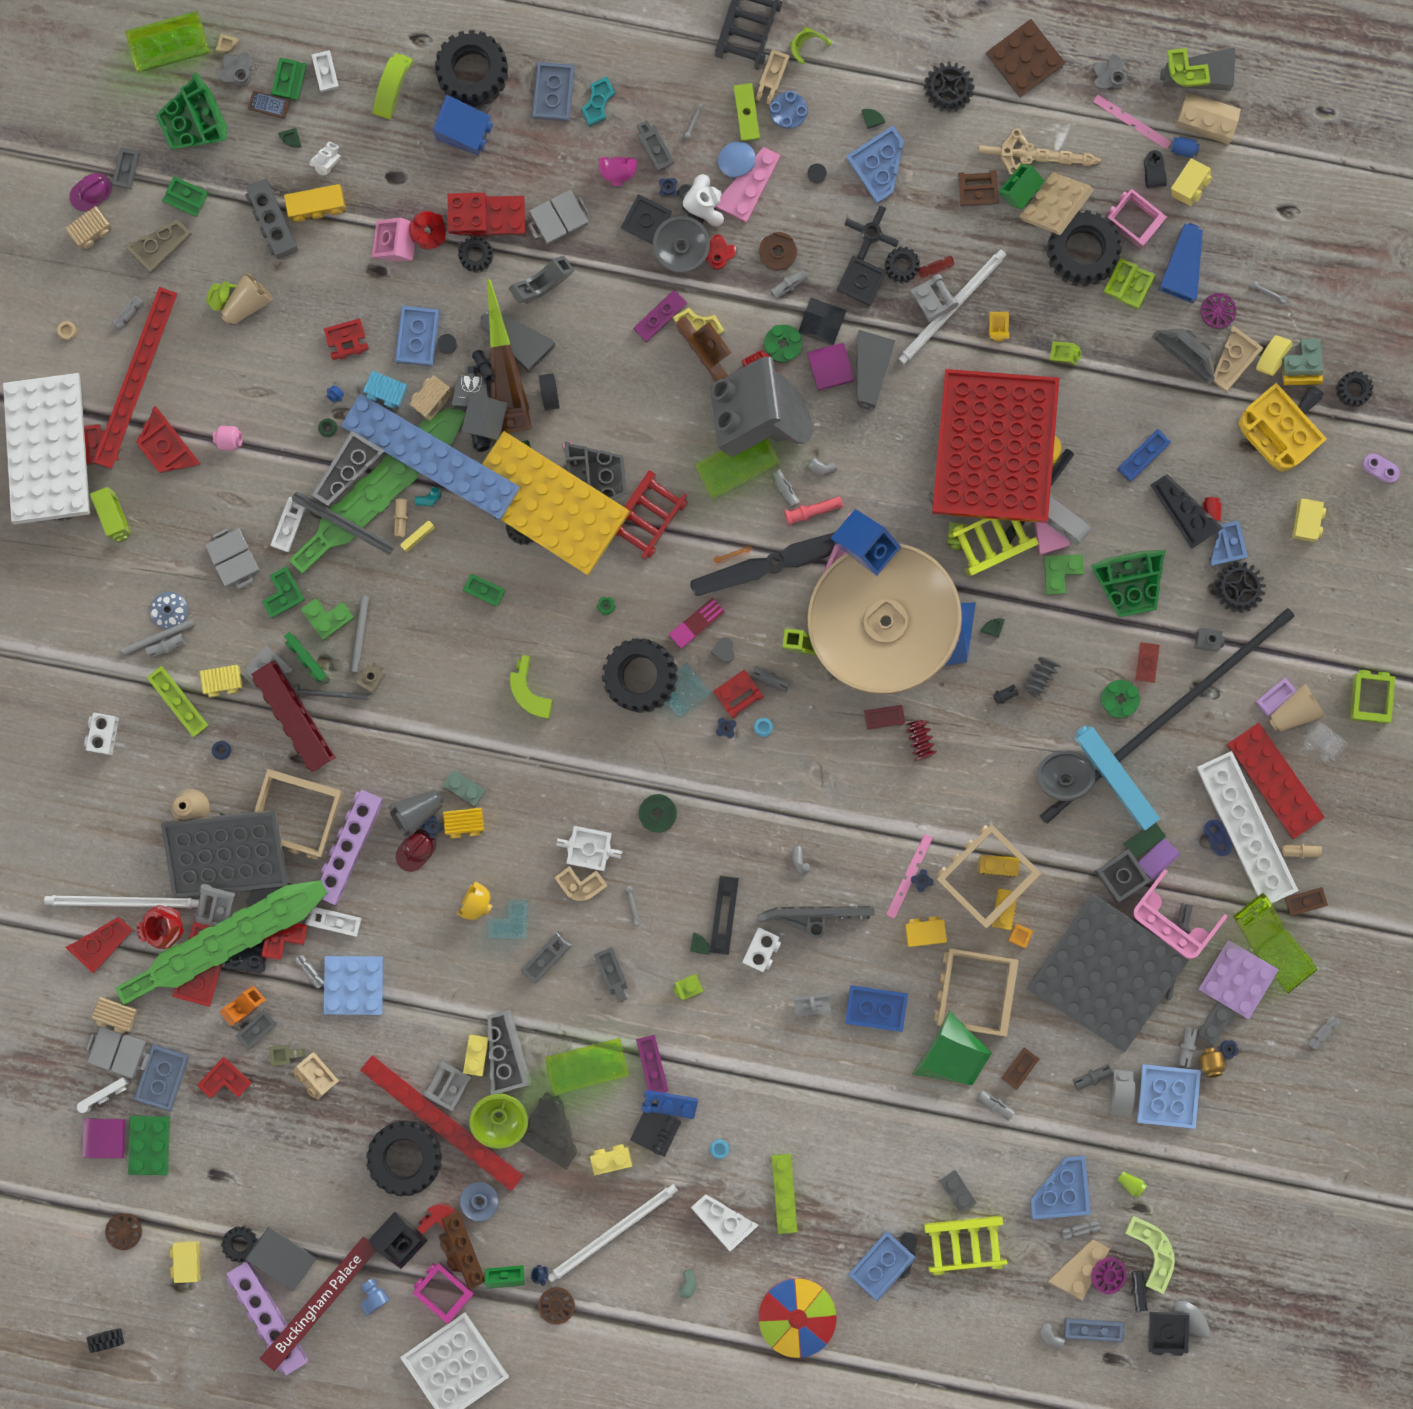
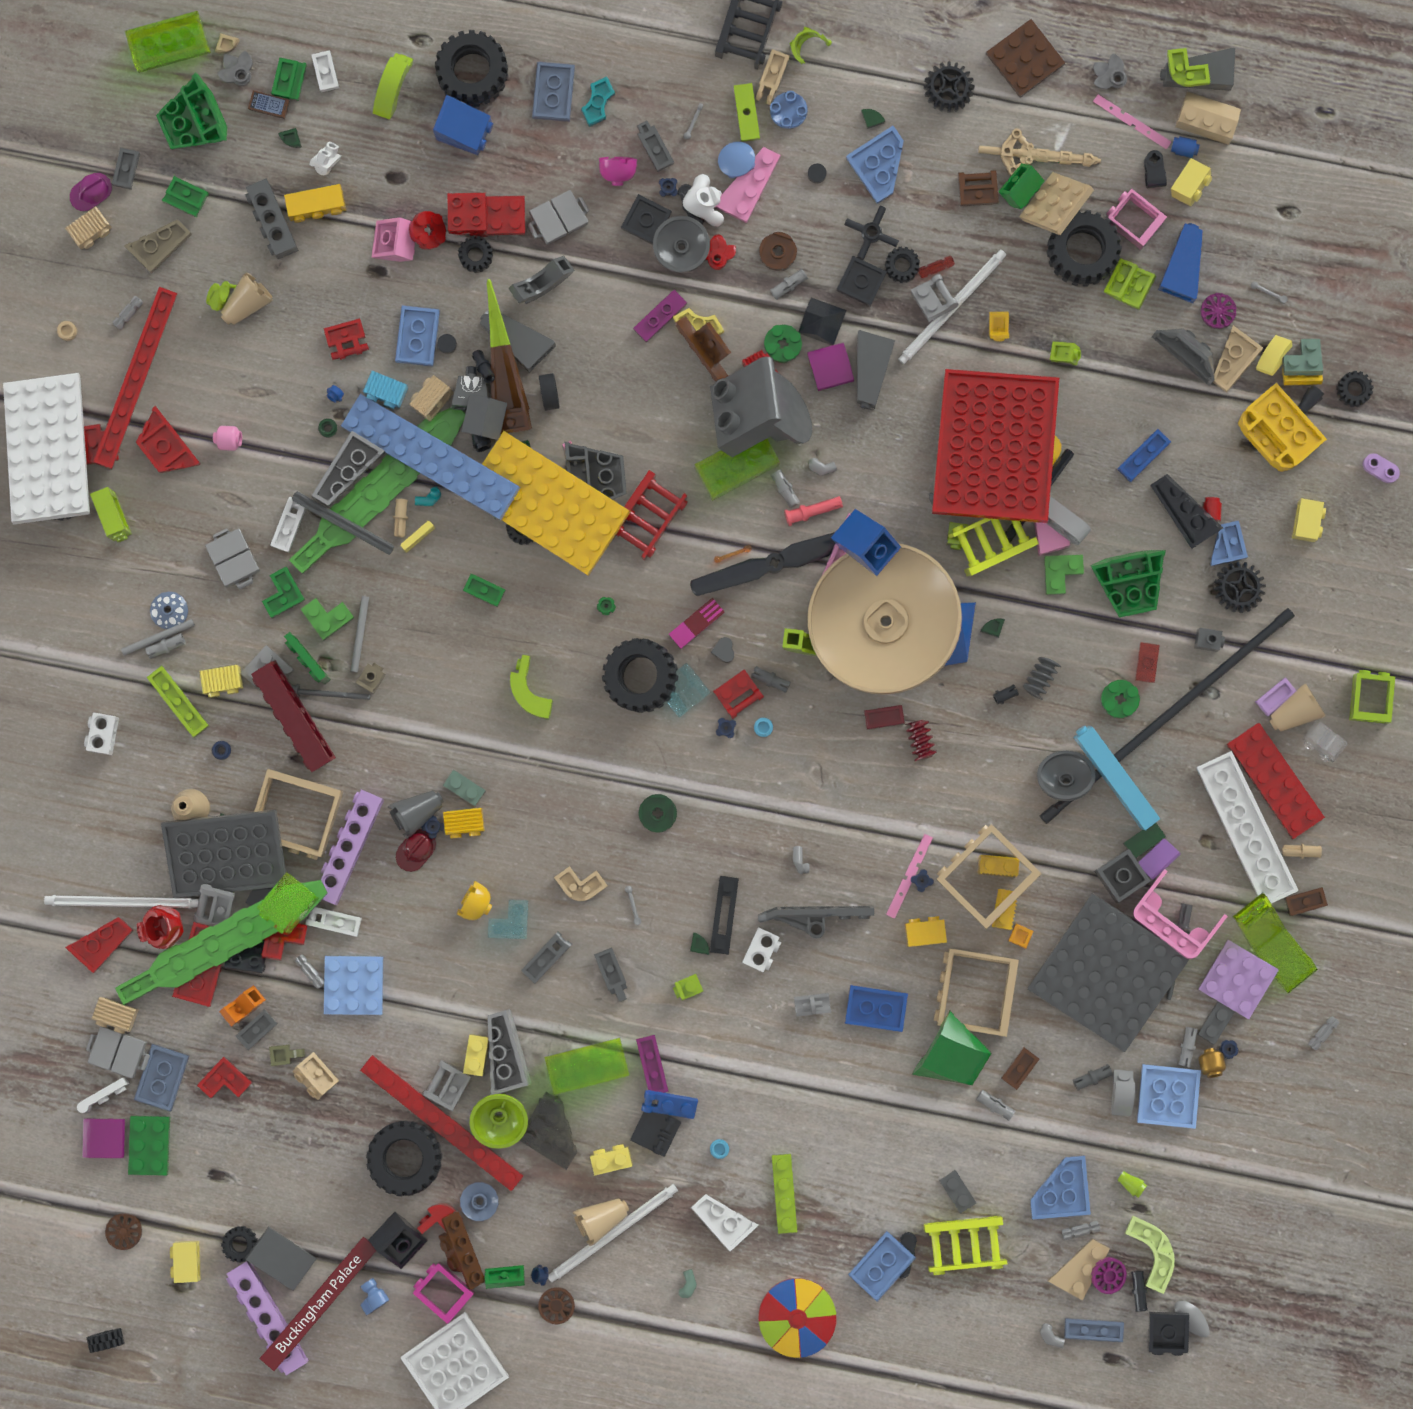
(287, 903): none -> clear neon green brick
(589, 848): white plate -> none
(600, 1219): none -> tan cone
(1218, 837): clear blue plate -> none

